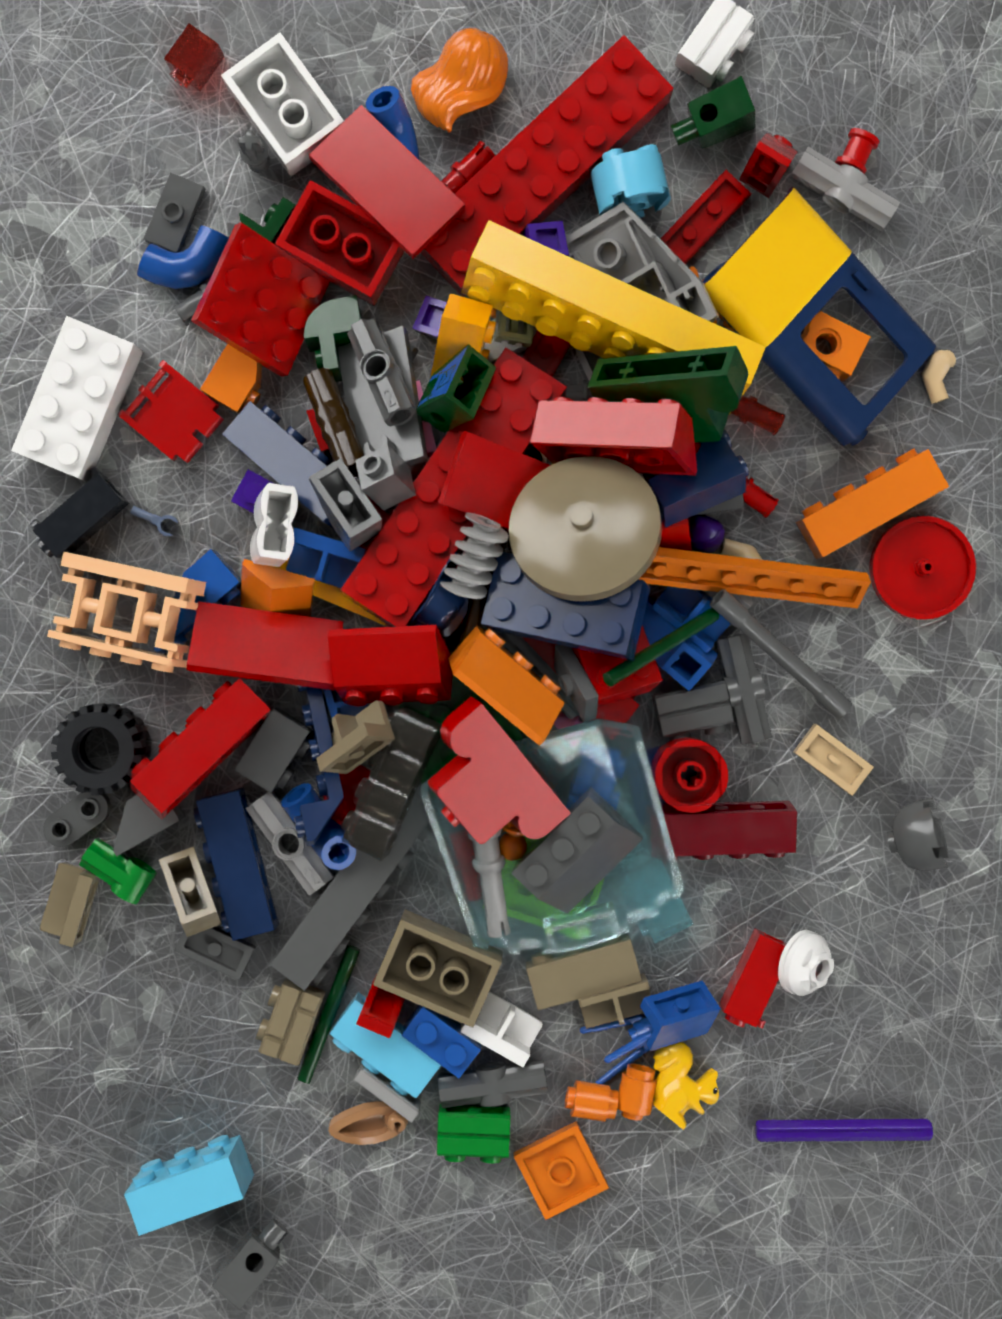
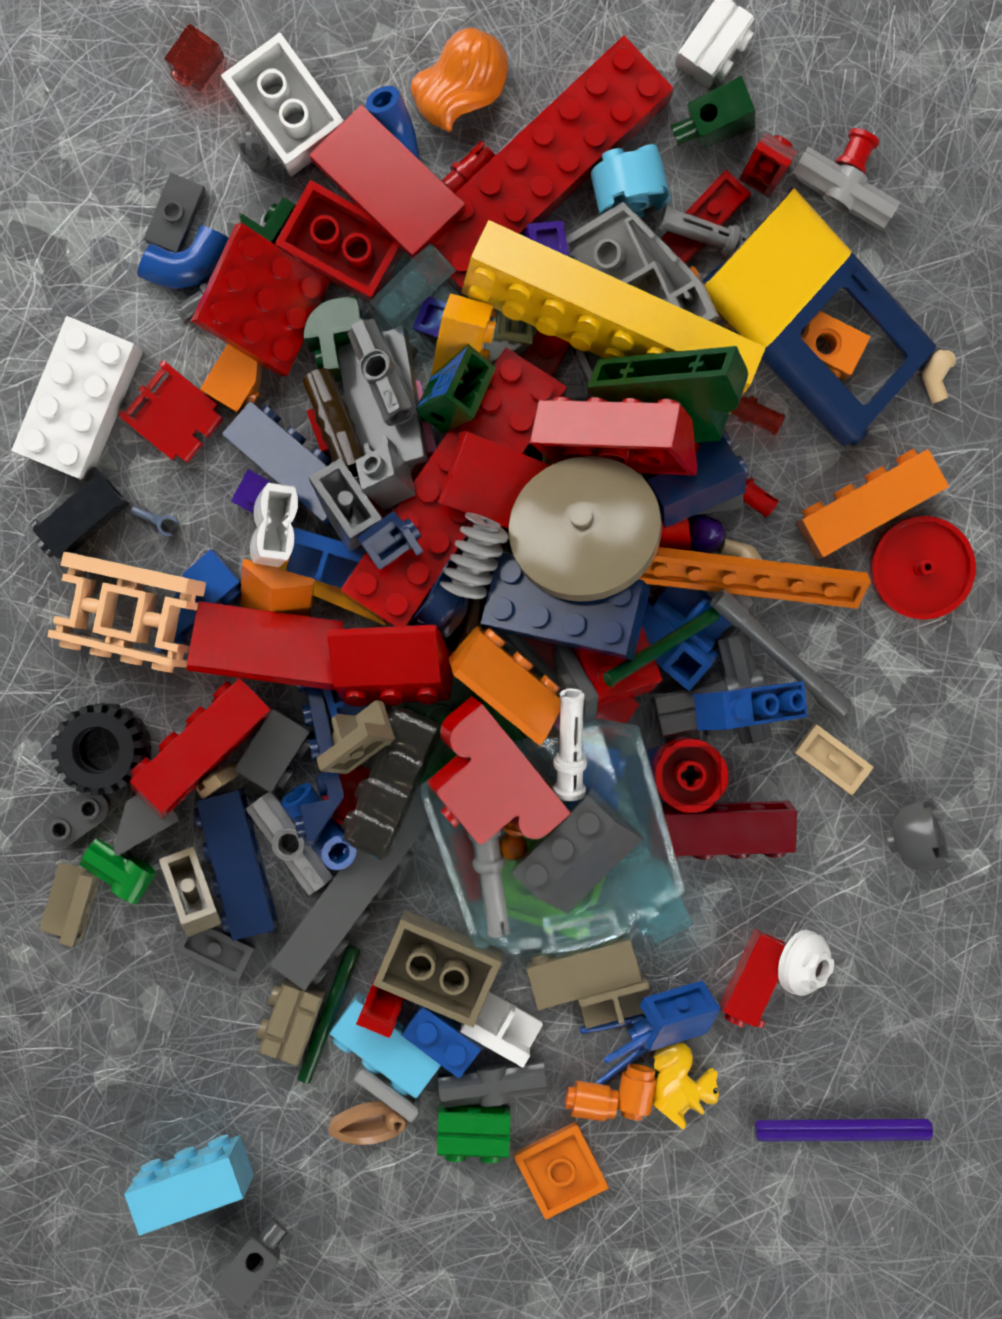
(217, 780): none -> tan tile
(390, 539): none -> dark blue bracket
(412, 286): none -> clear light blue piece
(570, 760): none -> white pin
(703, 231): none -> light grey pin
(750, 706): none -> blue slope

